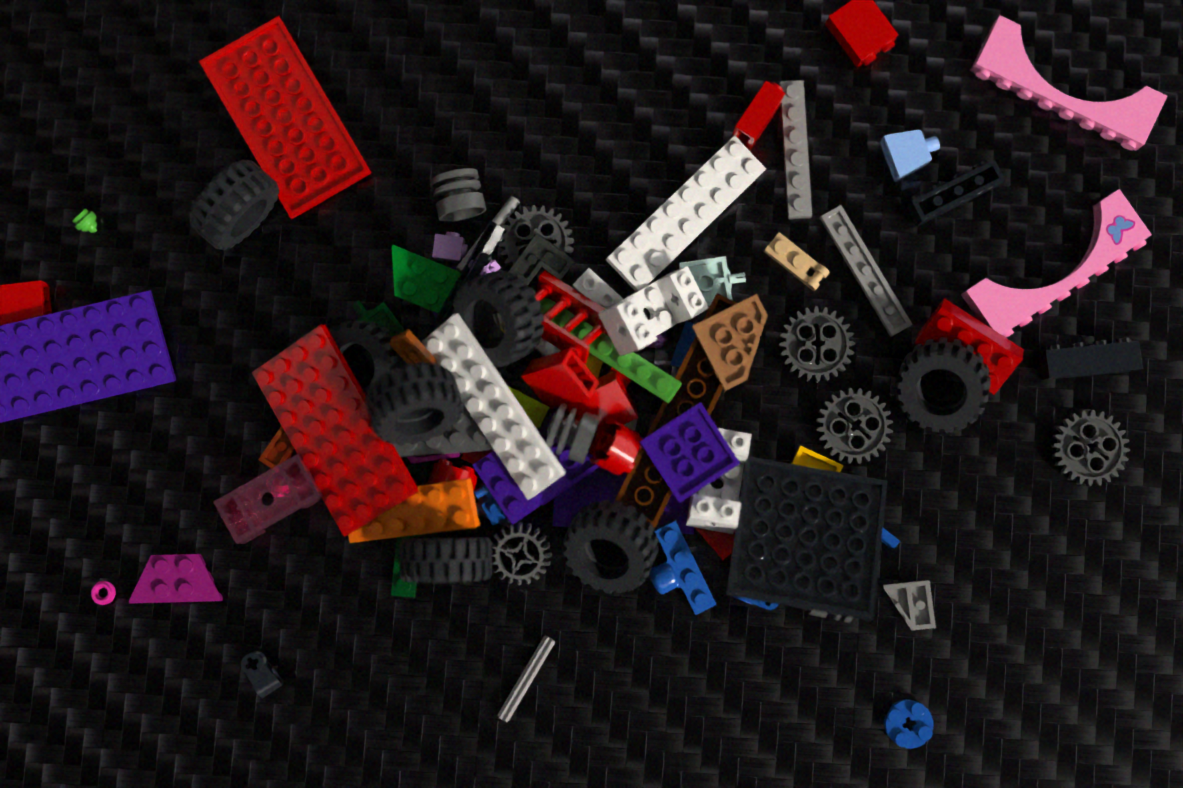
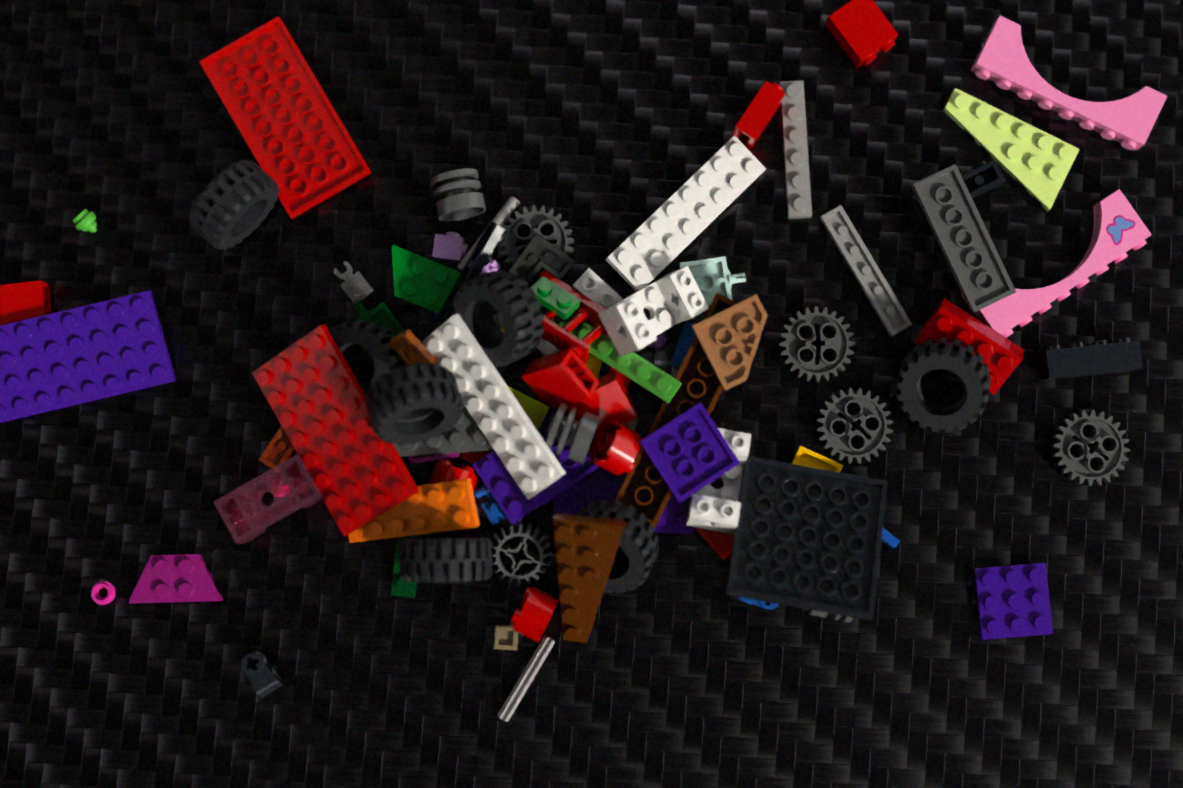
(354, 285): none -> clear plate
(505, 638): none -> dark tan tile
(535, 614): none -> red brick
(555, 298): none -> green plate
(584, 564): none -> reddish brown wing
(680, 569): blue plate -> none
(796, 261): tan plate -> none
(896, 718): blue plate -> none
(907, 152): light blue torso -> none
(913, 603): light grey wing -> none
(963, 238): none -> dark grey plate
(1012, 601): none -> dark purple plate
(1019, 148): none -> yellowish green wing

